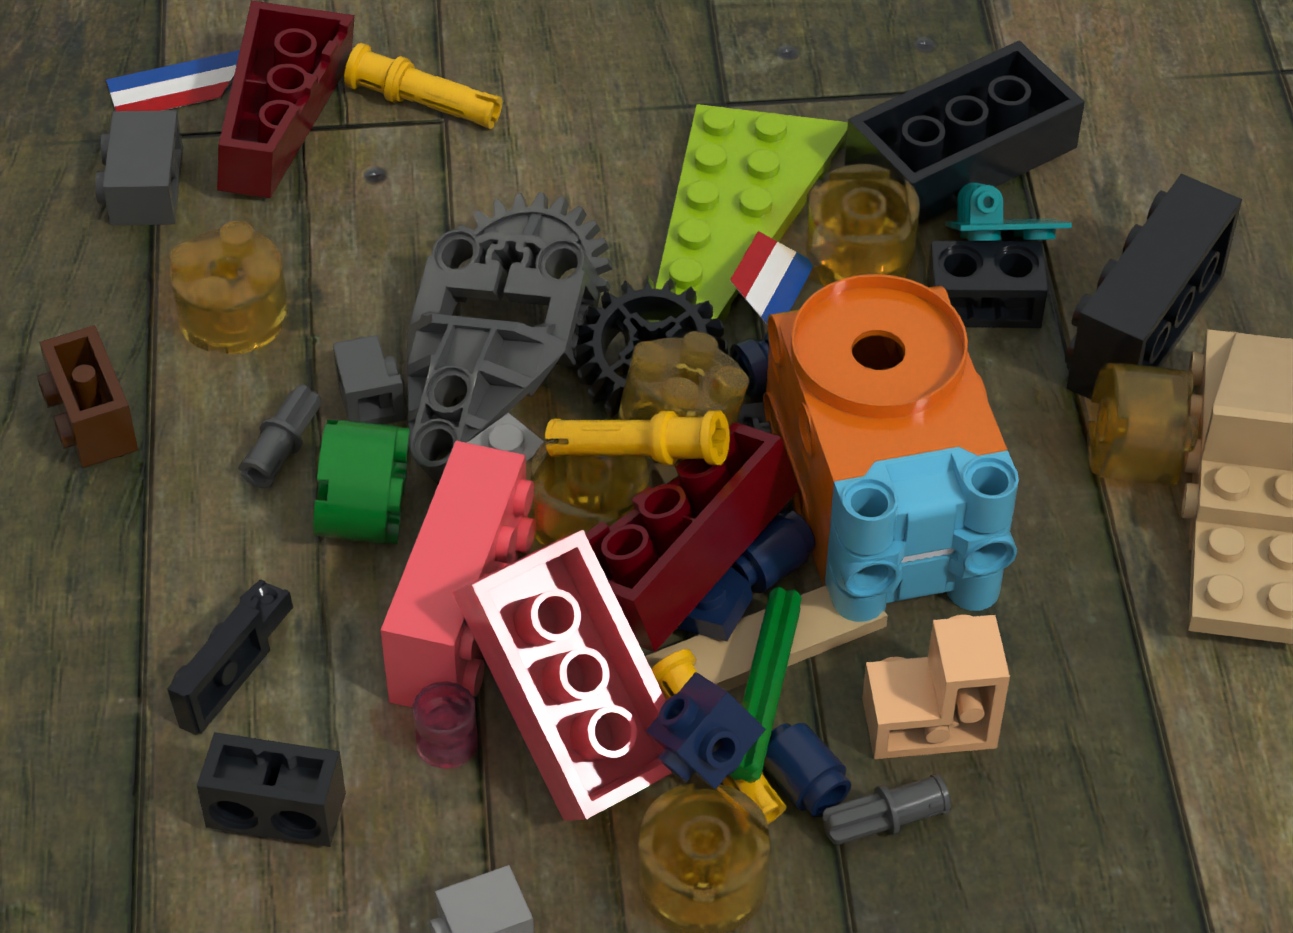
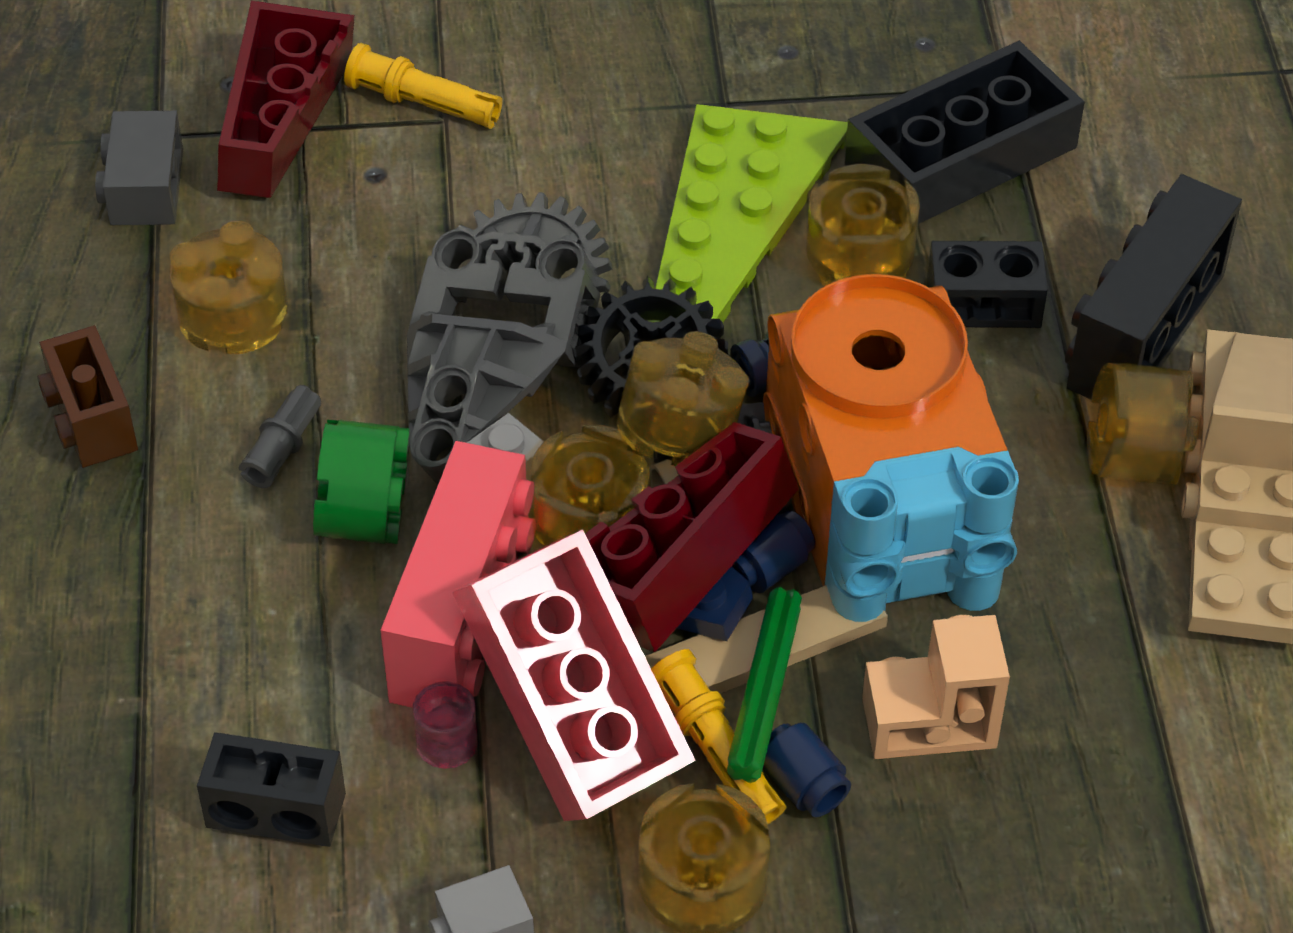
(174, 84): sticker -> none
(228, 657): black hinge -> none
(368, 382): dark grey brick -> none
(662, 437): yellow pin -> none
(704, 732): dark blue brick -> none
(770, 276): sticker -> none
(886, 810): dark grey axle -> none
(982, 217): teal hinge -> none

